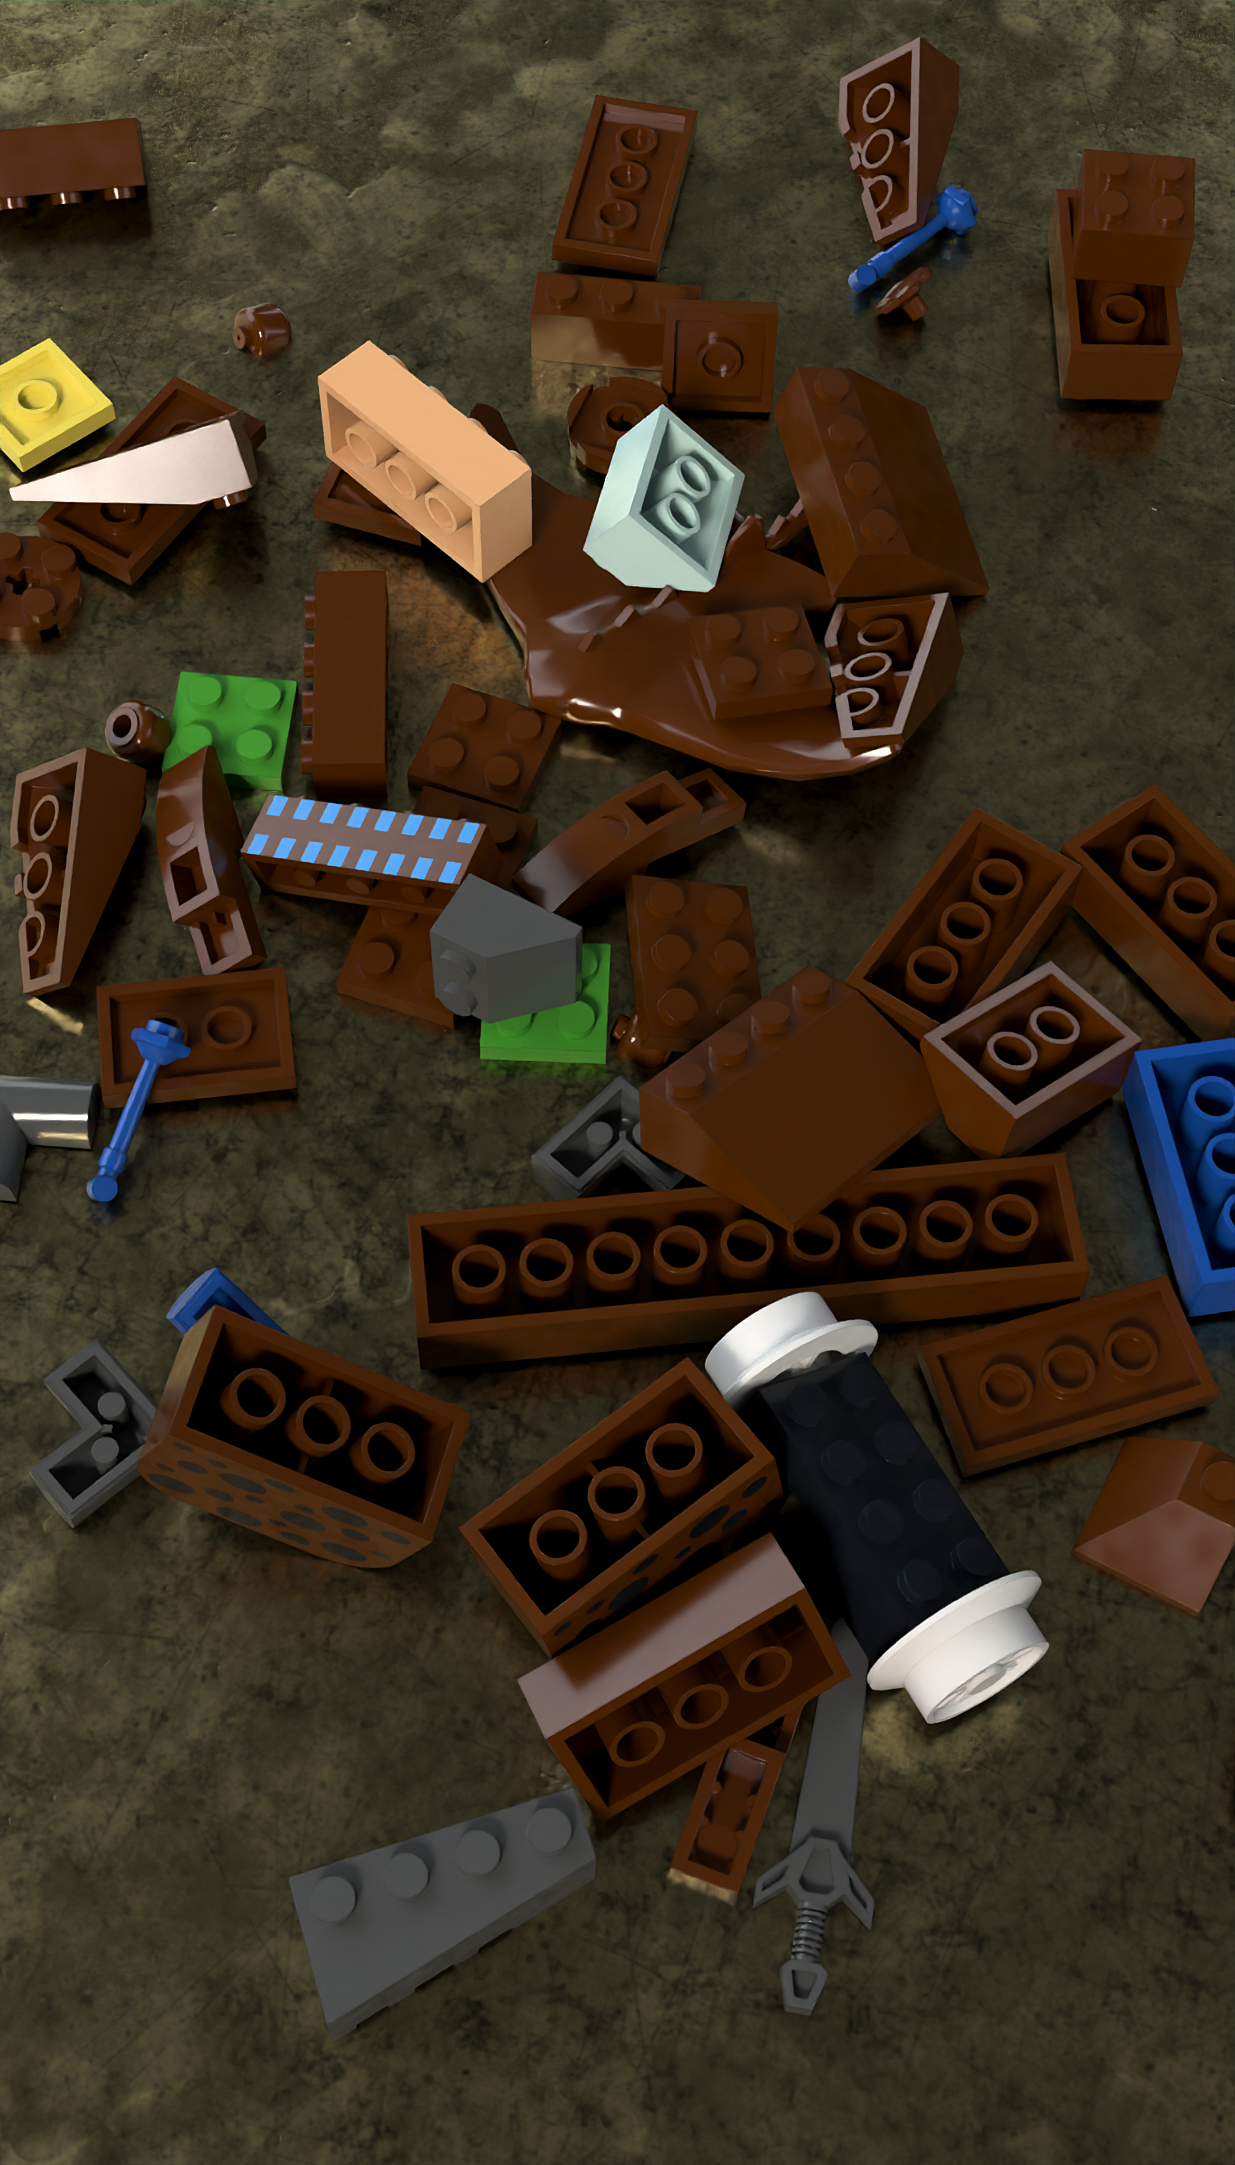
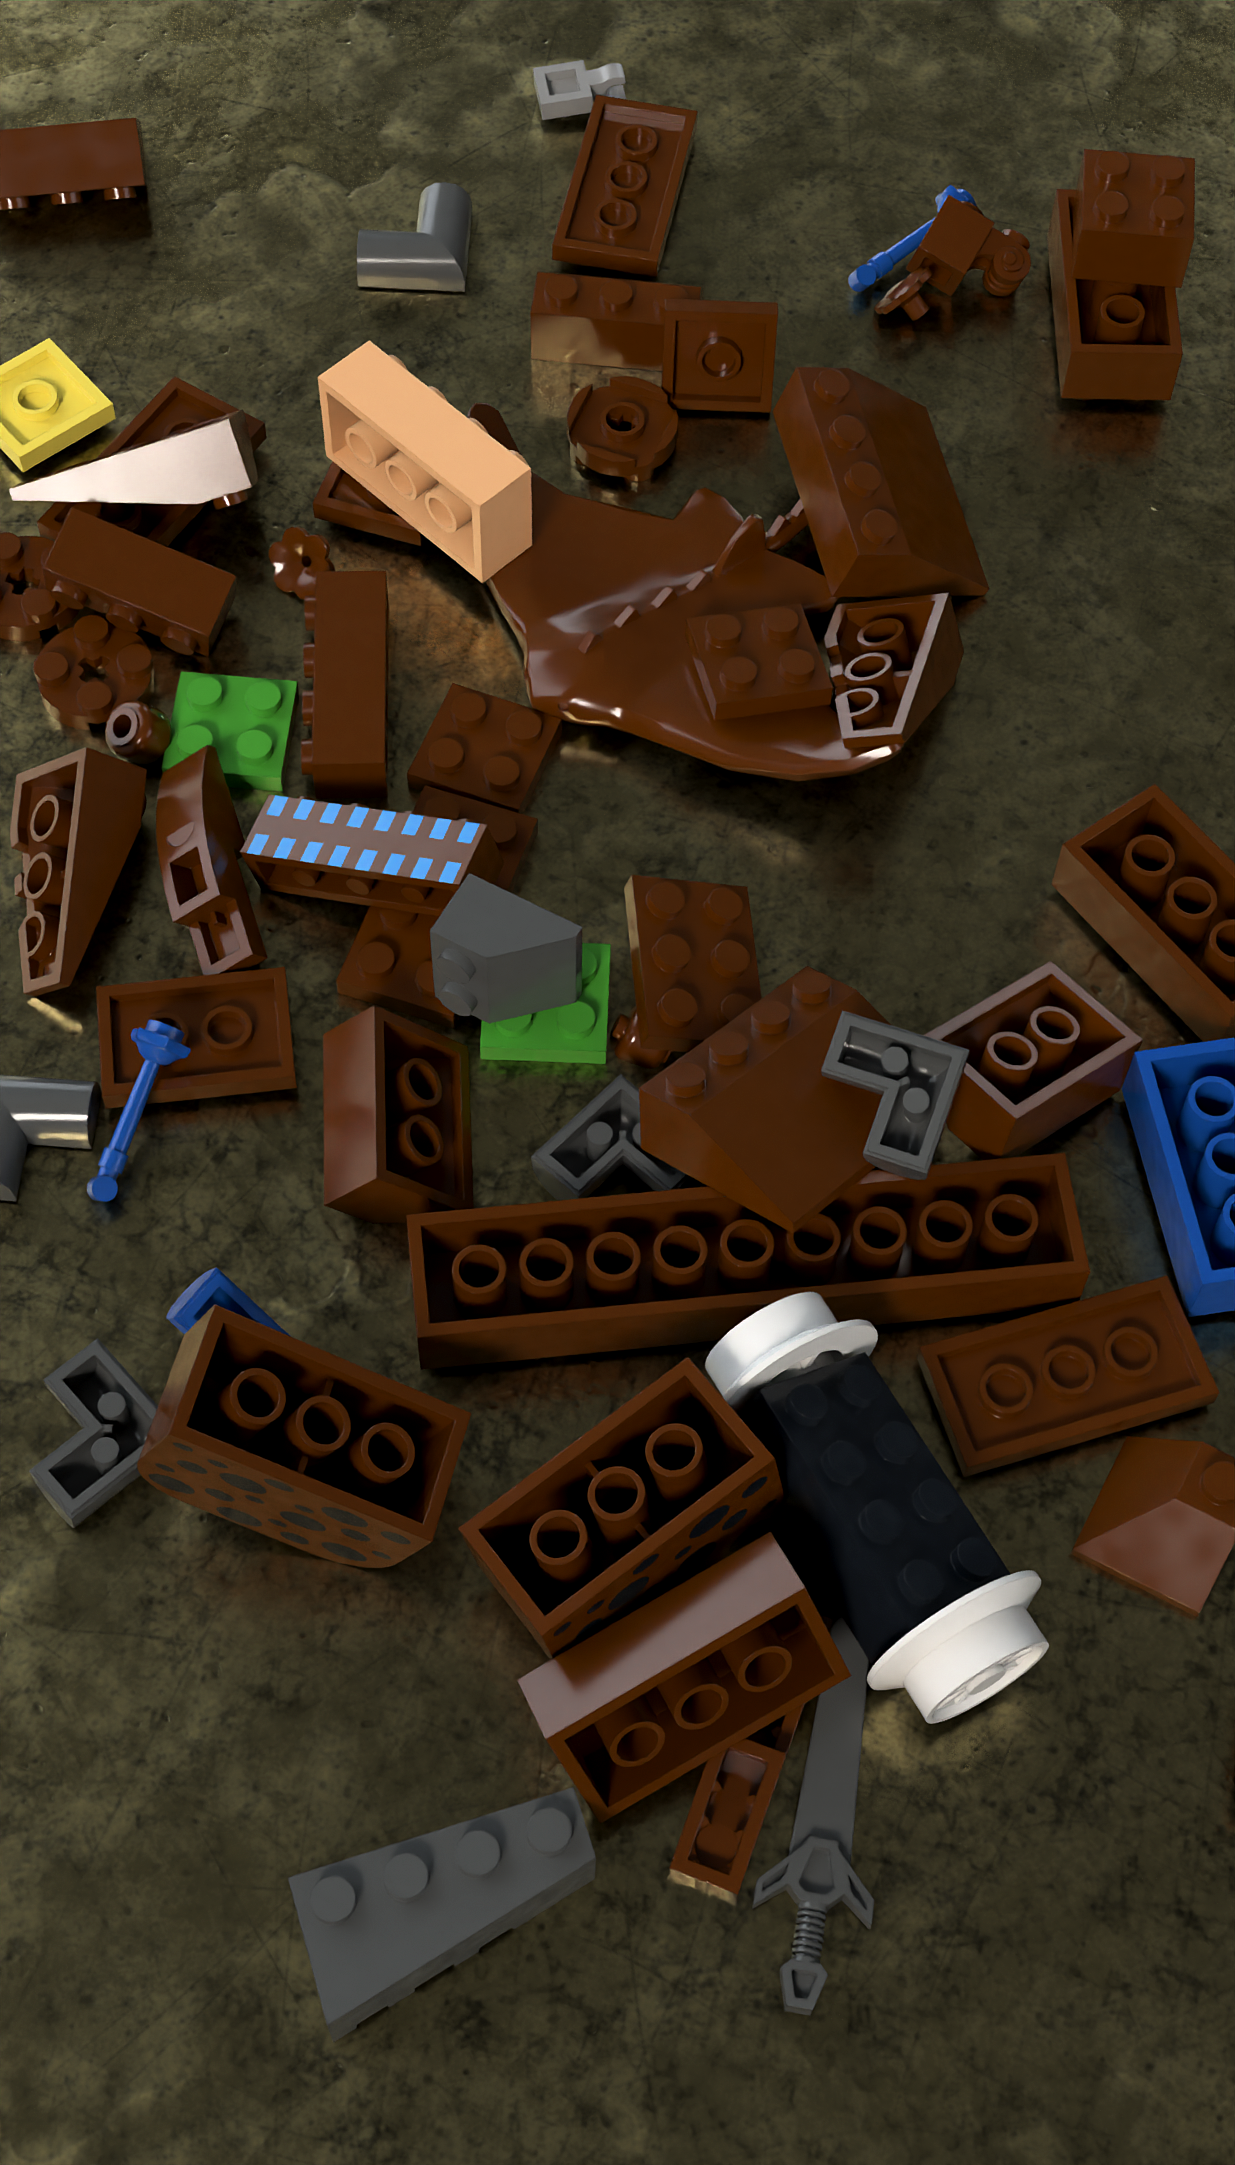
(87, 647): none -> reddish brown plate
(138, 583): none -> reddish brown brick
(261, 329): reddish brown piece -> none
(298, 560): none -> reddish brown plant
(395, 1119): none -> reddish brown slope
(423, 259): none -> dark grey brick
(570, 89): none -> light grey plate
(625, 835): reddish brown slope -> none
(664, 507): light aqua slope -> none
(899, 130): reddish brown wedge -> none
(916, 1084): none -> dark grey brick
(966, 241): none -> reddish brown brick
(966, 927): reddish brown brick -> none

